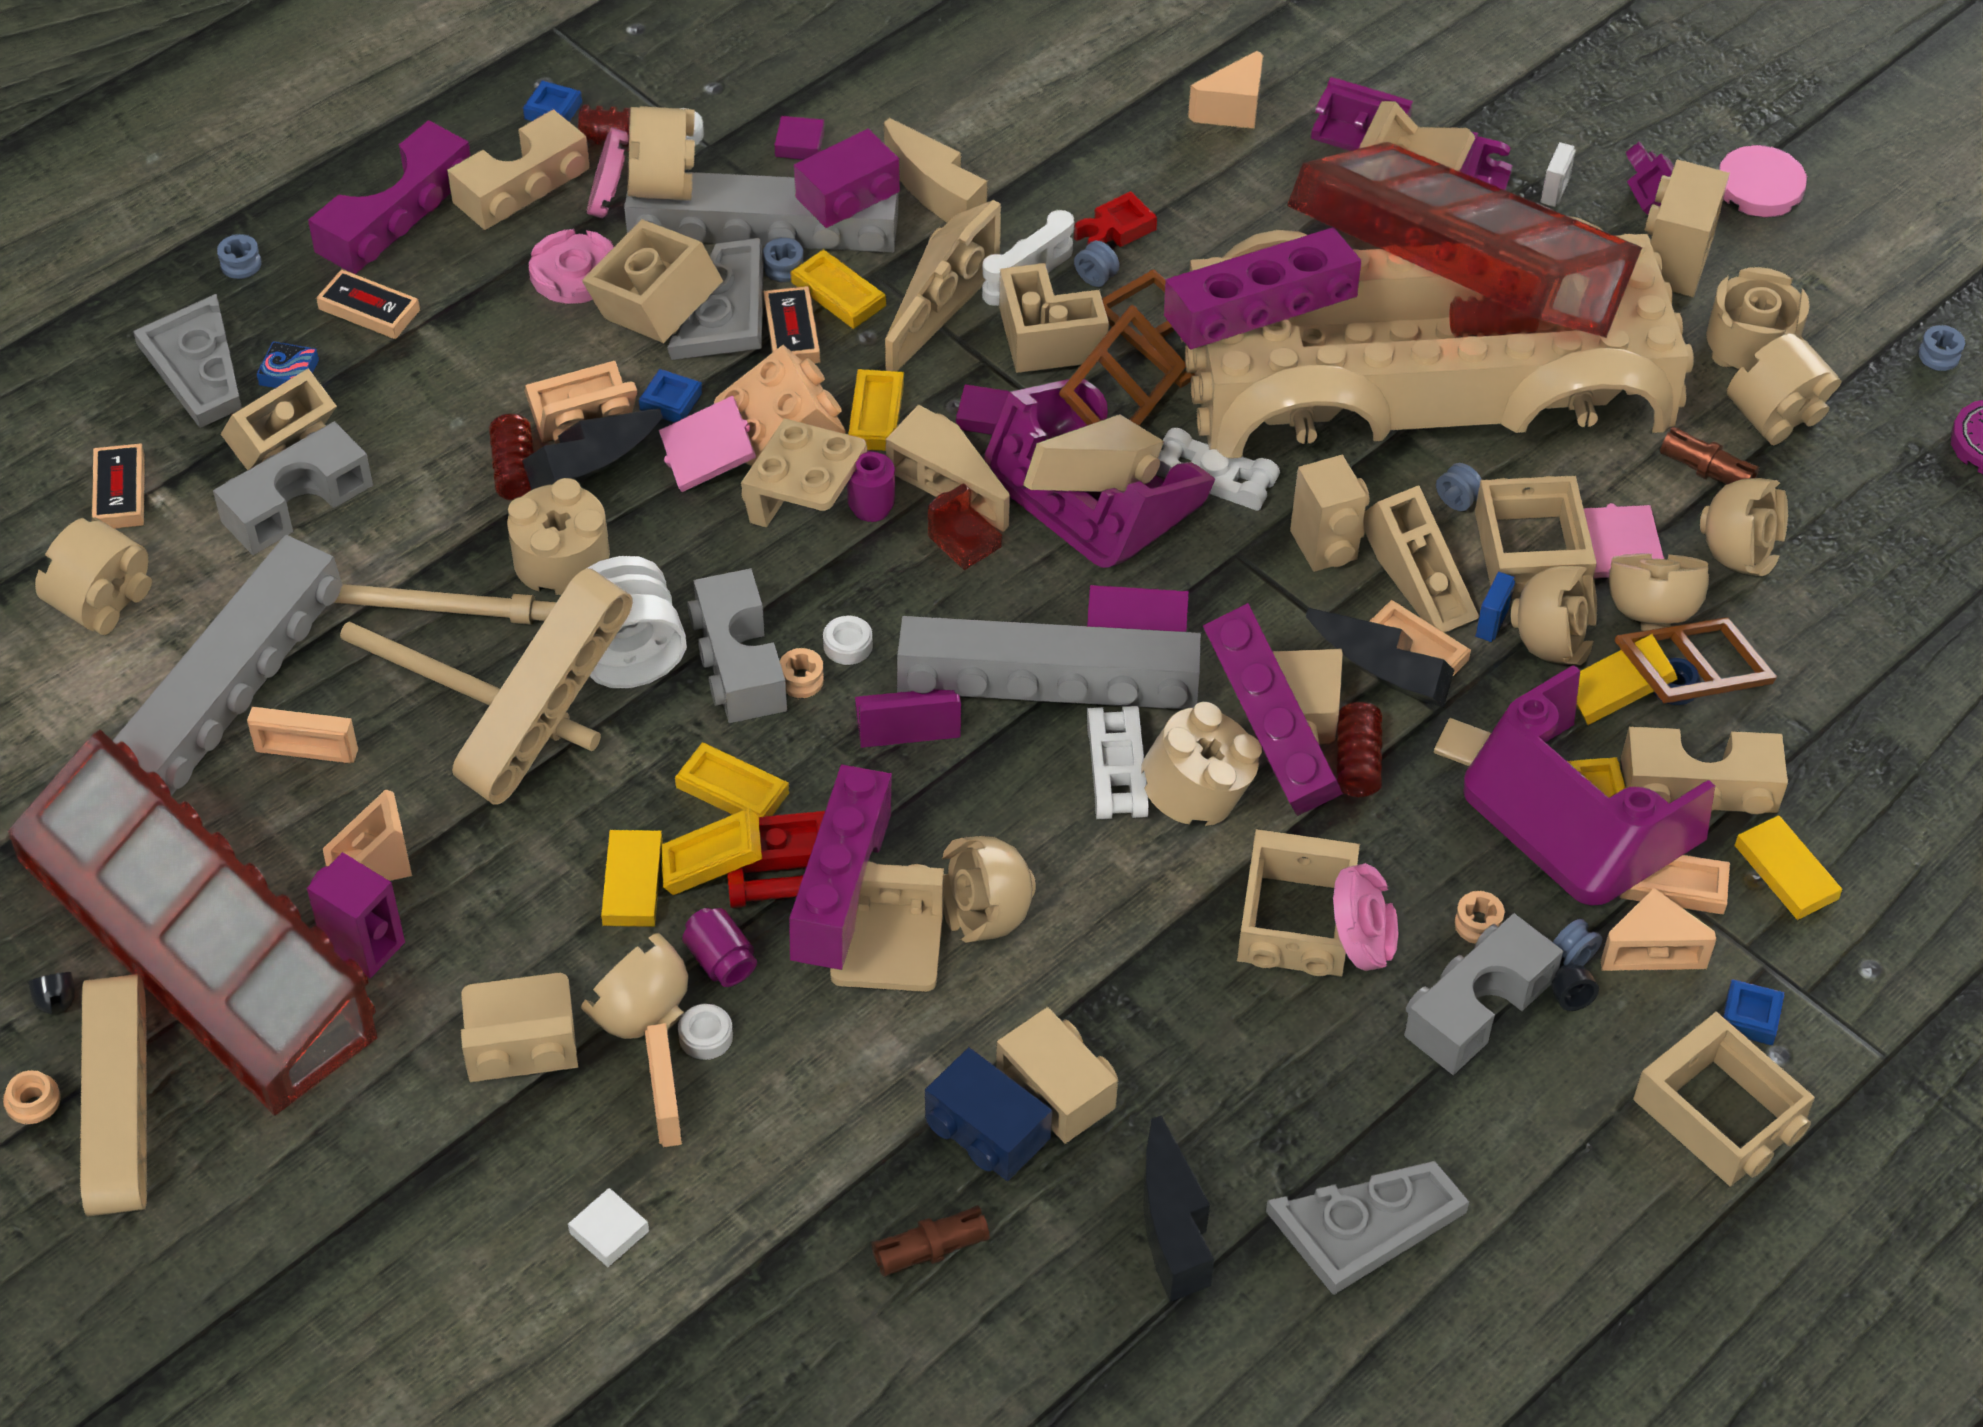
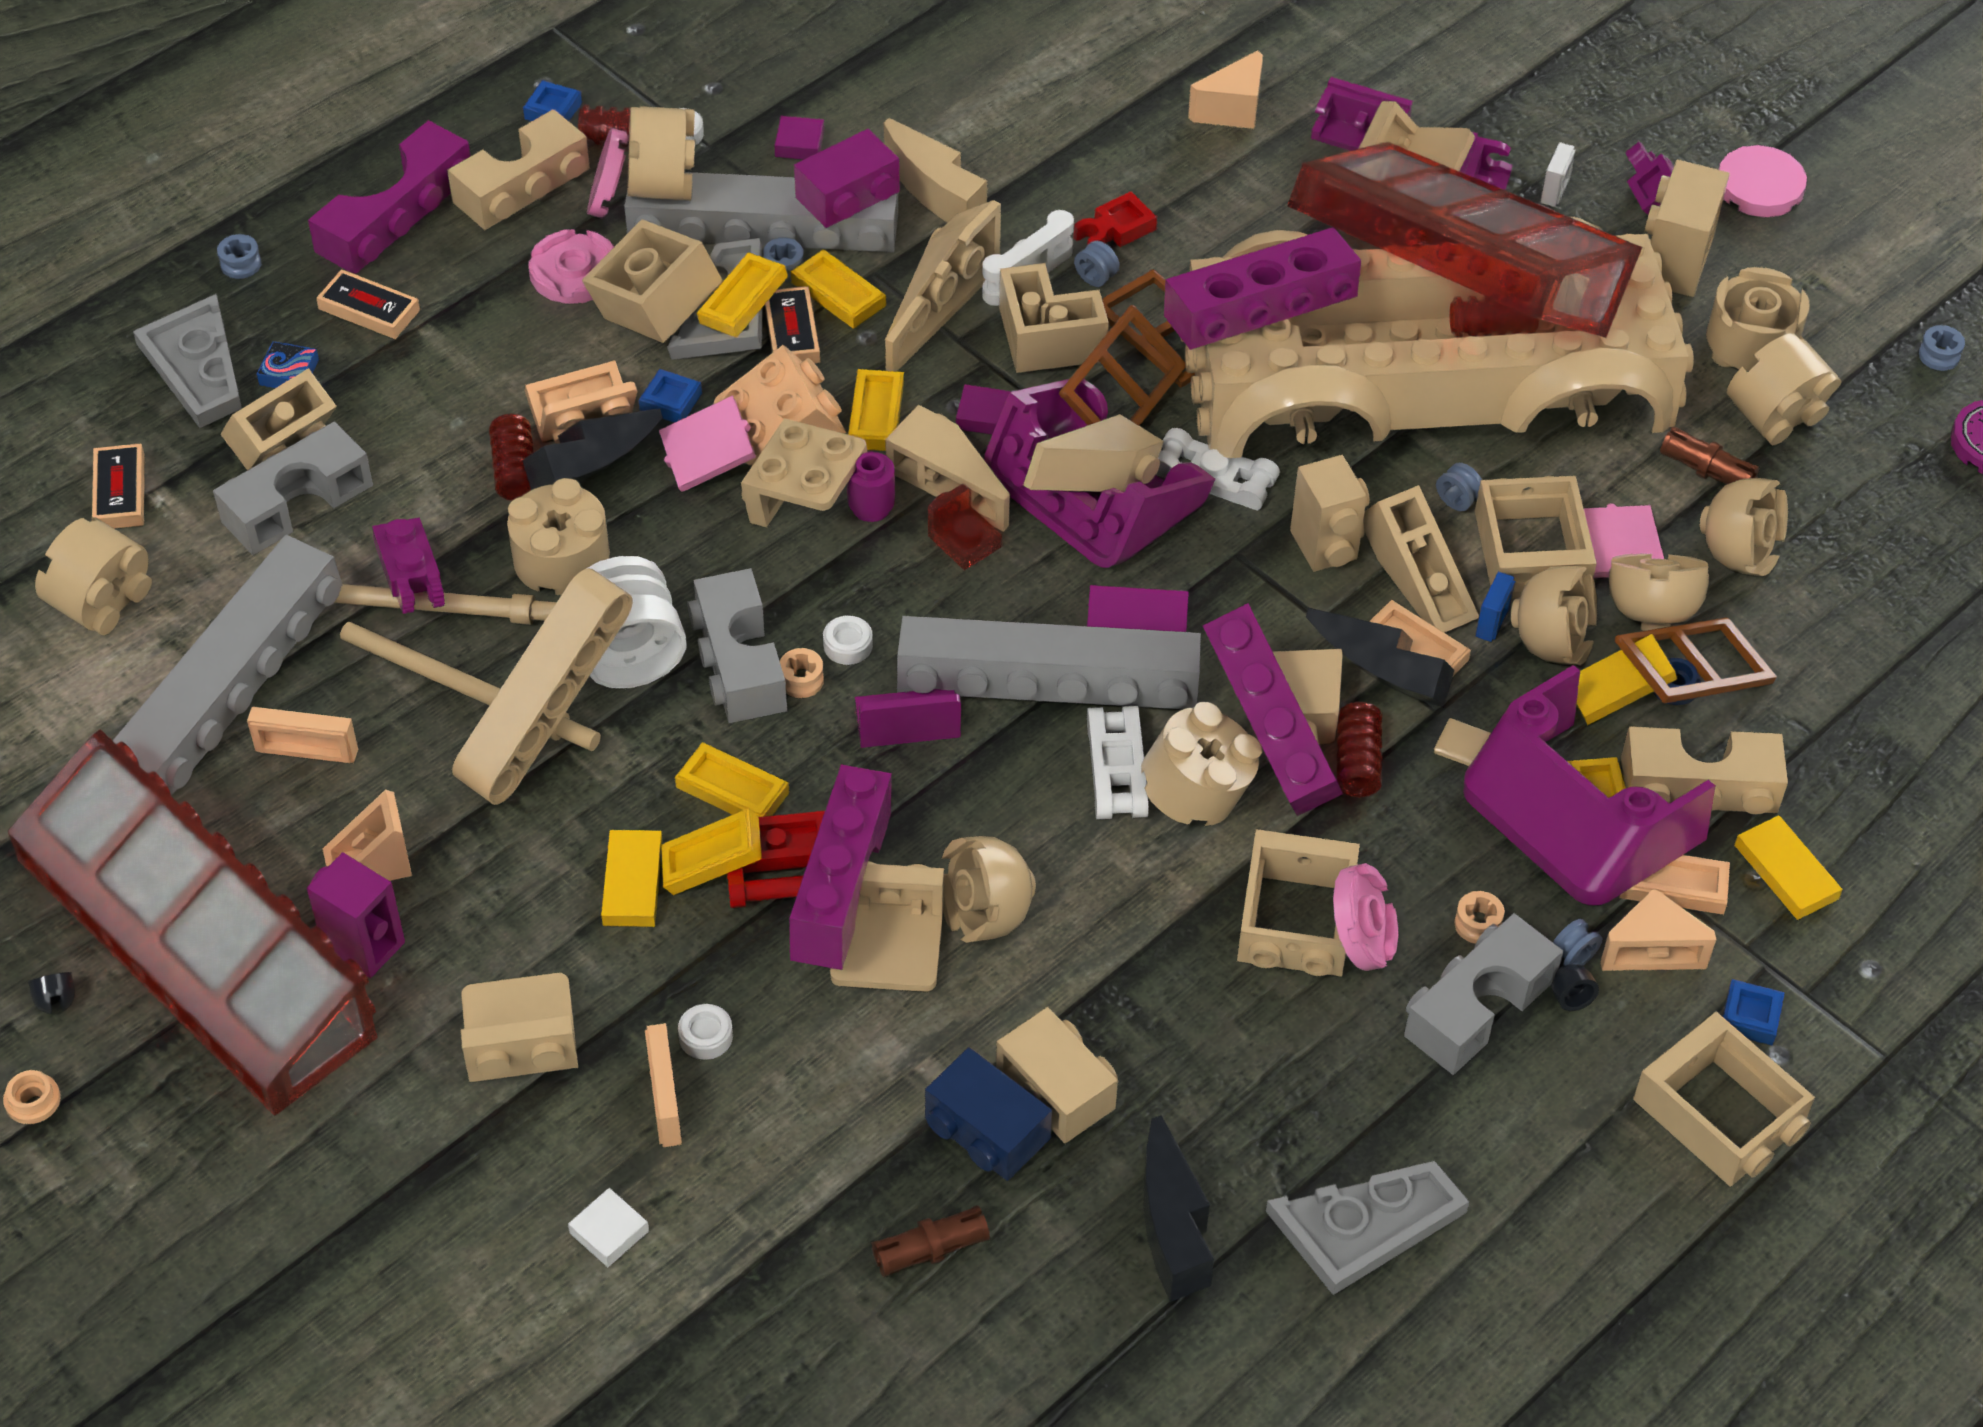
(113, 1096): tan beam -> none
(408, 562): none -> magenta hinge
(640, 991): tan cylinder -> none
(719, 946): magenta brick -> none
(742, 294): none -> yellow tile

